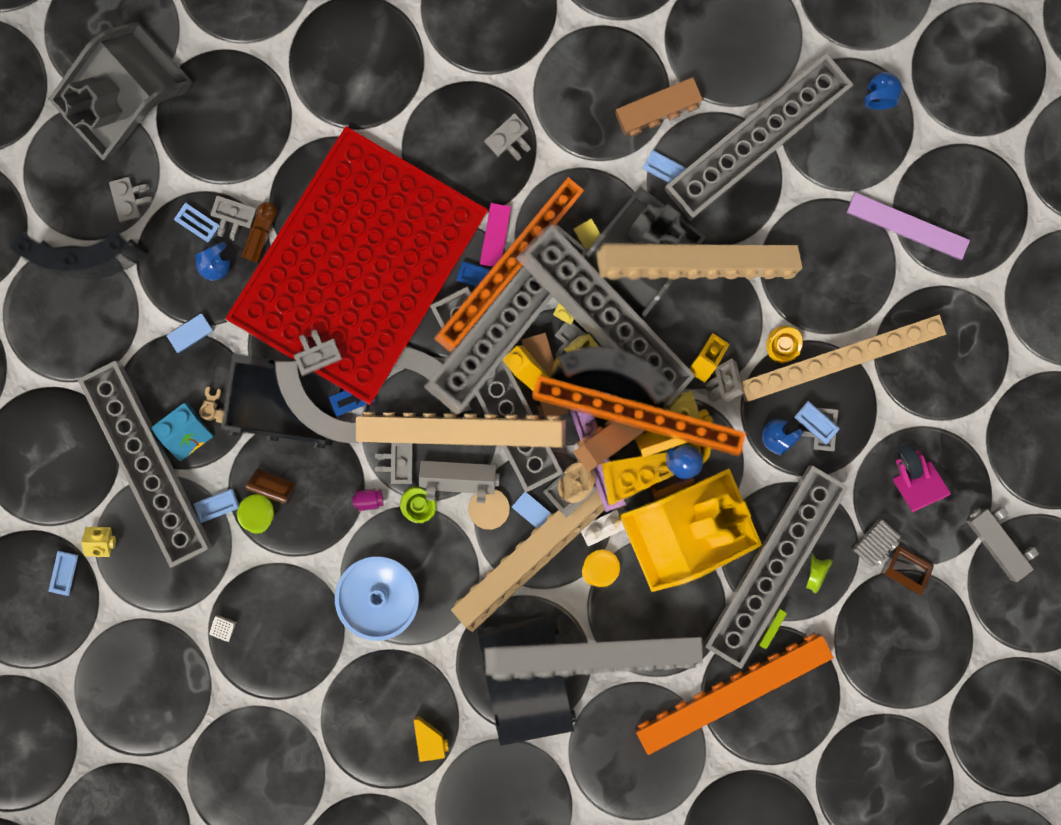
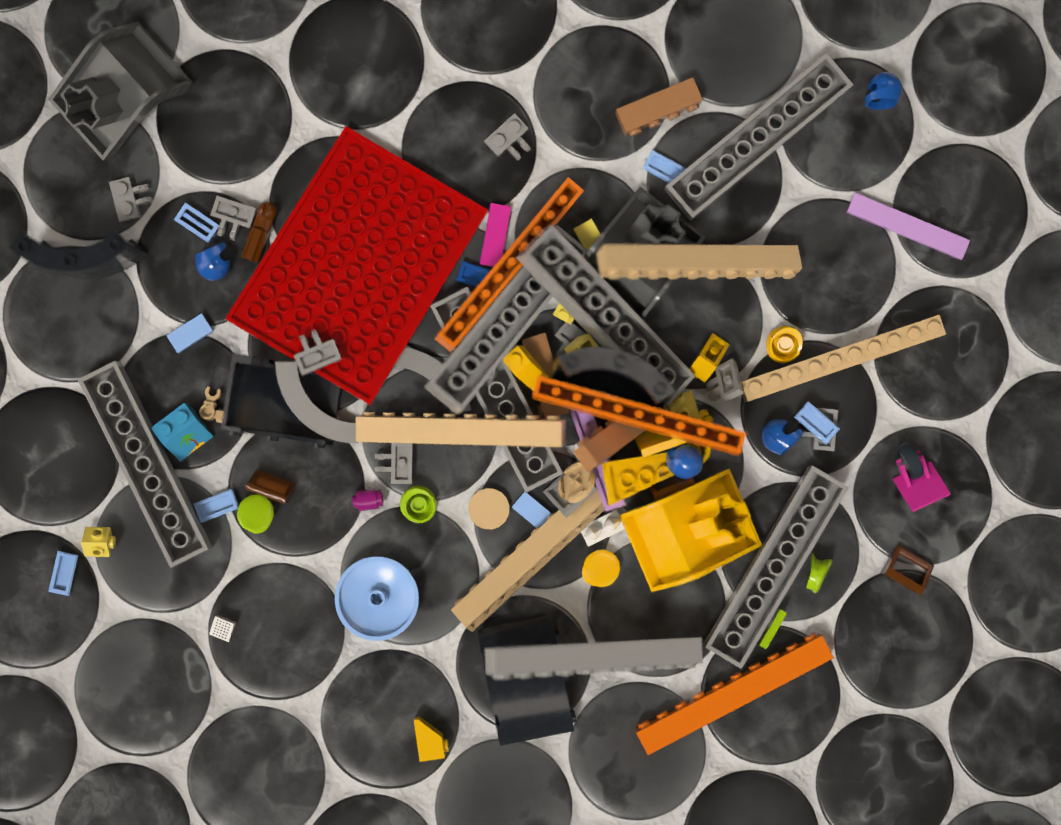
(345, 402): blue tile -> none
(458, 478): light grey brick -> none
(876, 543): light grey brick -> none
(999, 544): light grey brick -> none

